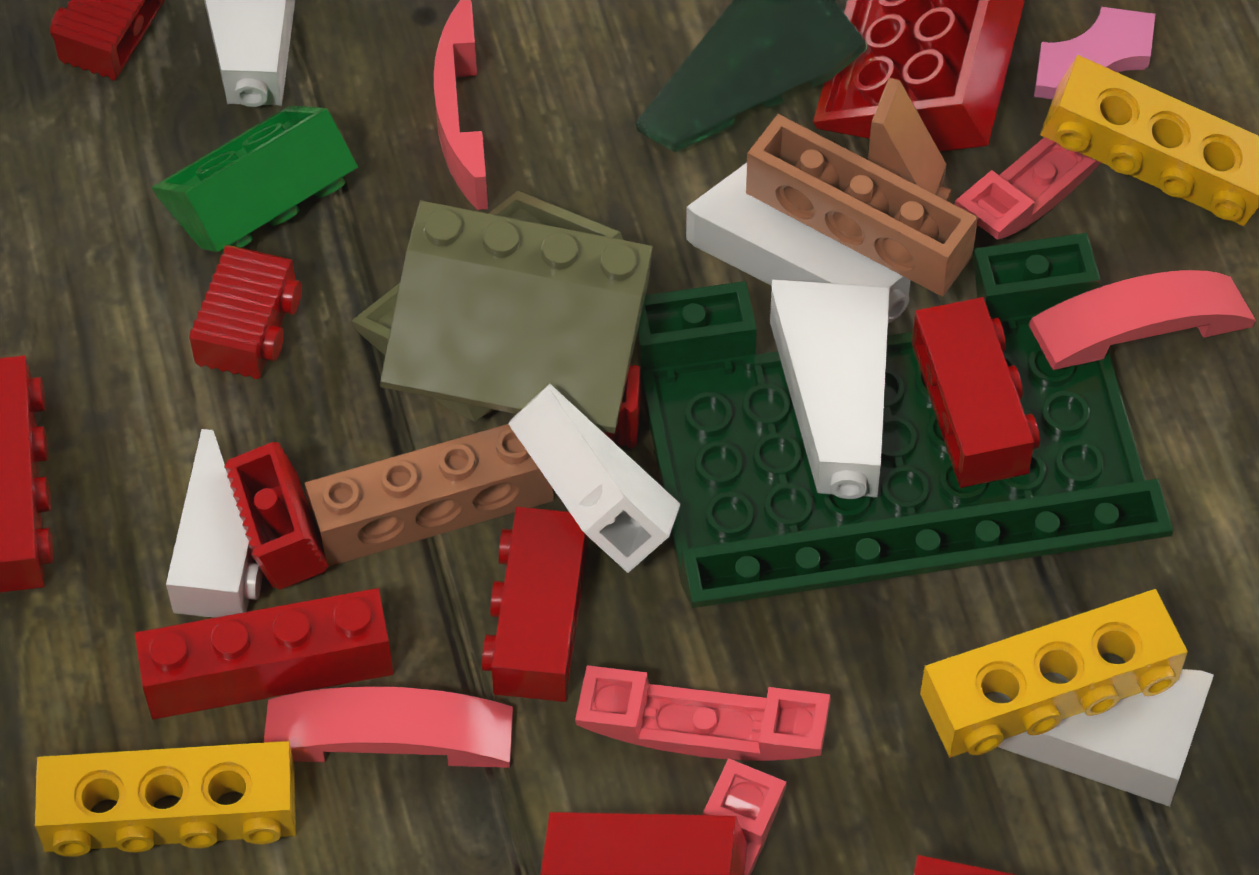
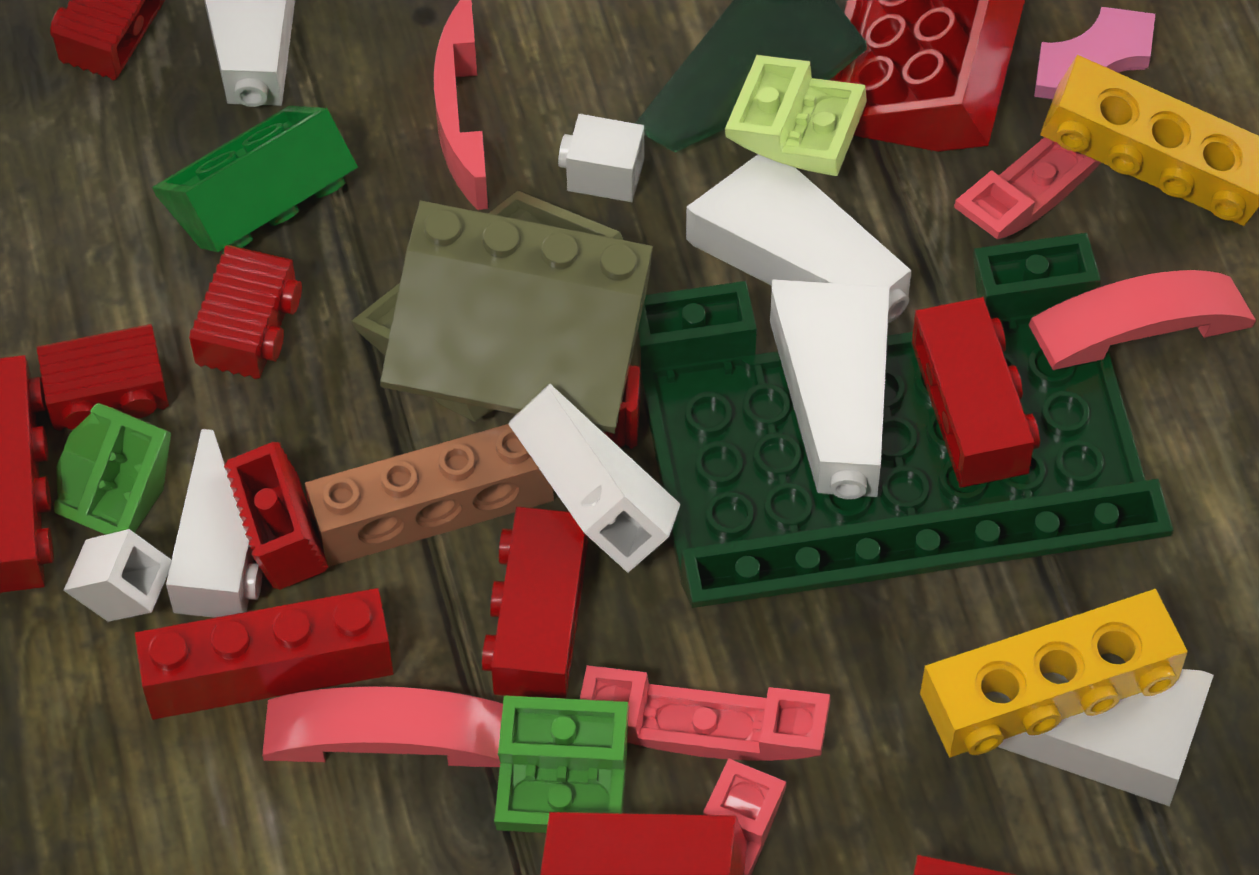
(104, 368): none -> red brick
(111, 471): none -> bright green slope
(118, 575): none -> white brick
(137, 779): yellow brick -> none
(559, 760): none -> bright green slope
(603, 157): none -> white brick
(796, 117): none -> yellowish green slope
(860, 205): nougat brick -> none
(904, 144): nougat slope -> none

